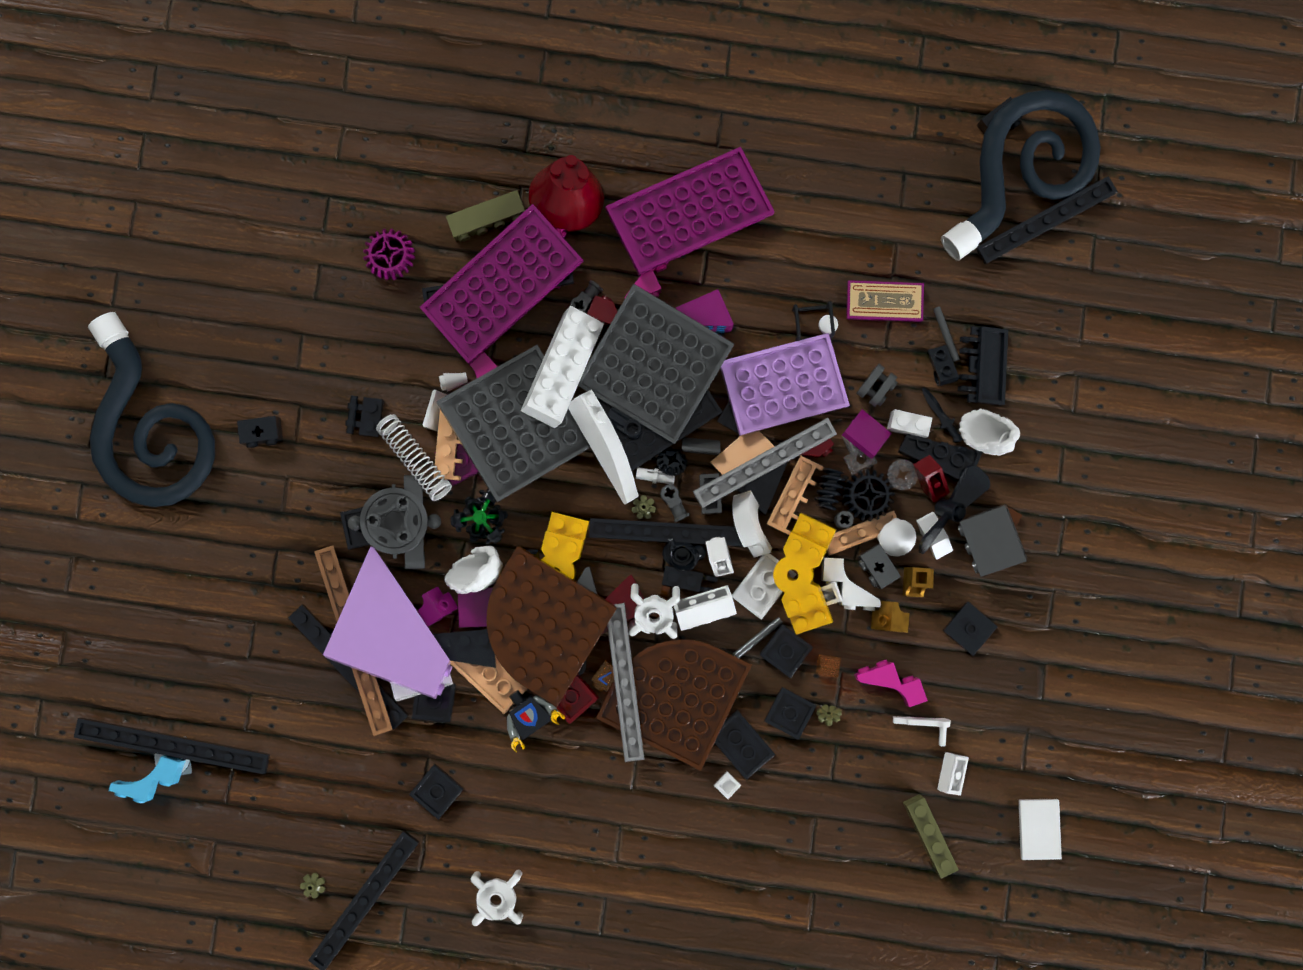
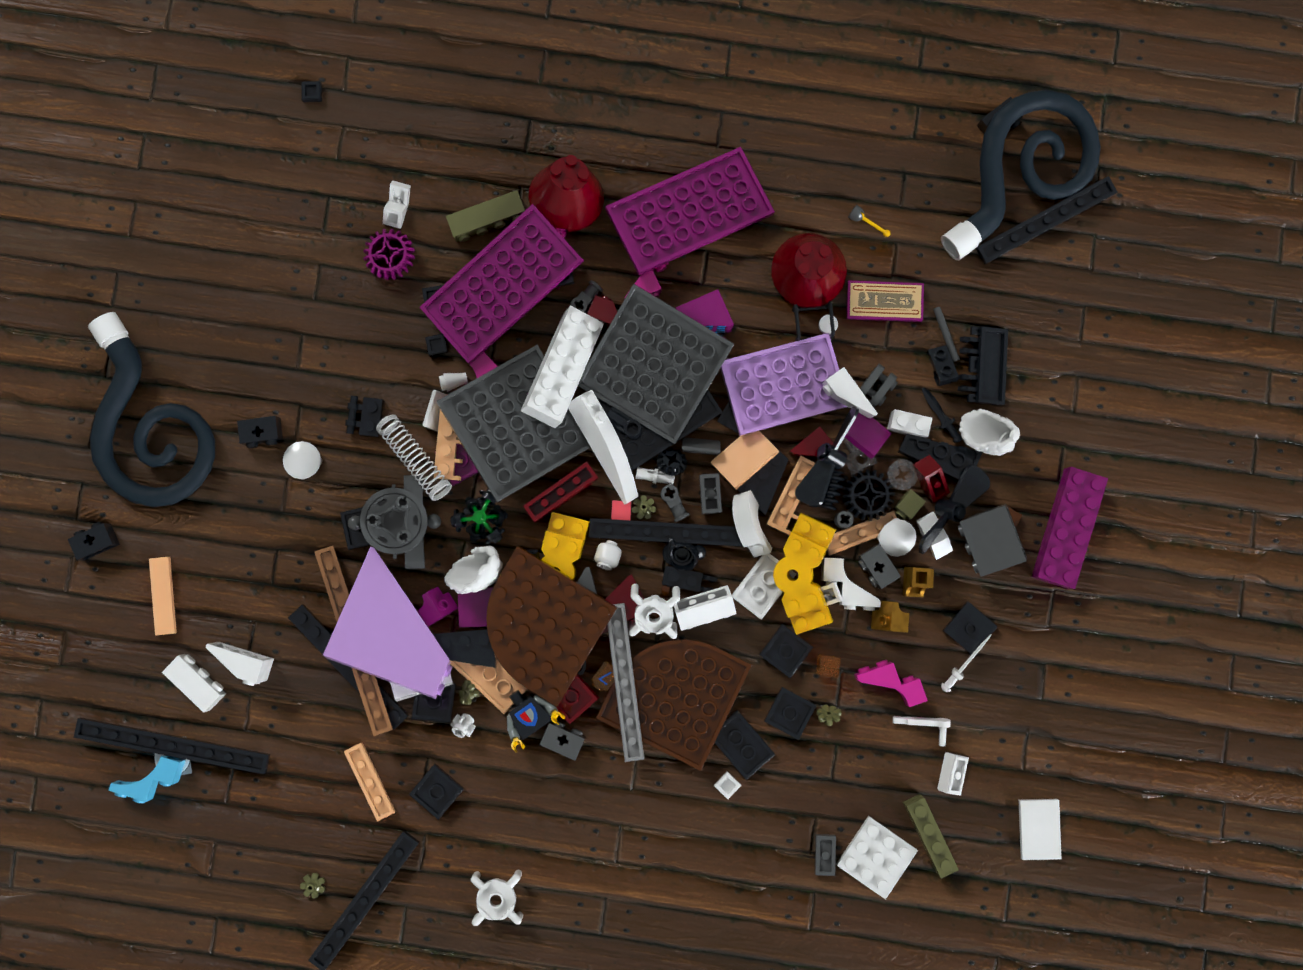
(104, 540): none -> black brick
(162, 596): none -> light nougat tile
(194, 682): none -> white brick
(243, 664): none -> white slope
(301, 460): none -> white dish
(311, 91): none -> black tile
(369, 781): none -> light nougat tile
(397, 206): none -> white slope
(436, 345): none -> black tile
(462, 725): none -> white gear
(468, 692): none -> olive plant
(552, 741): none -> dark grey brick
(561, 492): none -> dark red brick
(607, 555): none -> white head
(621, 511): none -> coral tile
(719, 556): white slope -> none
(758, 637): dark grey bar -> none
(764, 463): light grey tile -> none
(808, 270): none -> dark red cone
(815, 484): none -> black piece
(825, 854): none -> dark grey plate
(846, 391): none -> white slope
(858, 214): none -> hinge
(877, 857): none -> white plate
(908, 505): none -> olive brick
(957, 674): none -> white sword
(1069, 527): none -> magenta brick

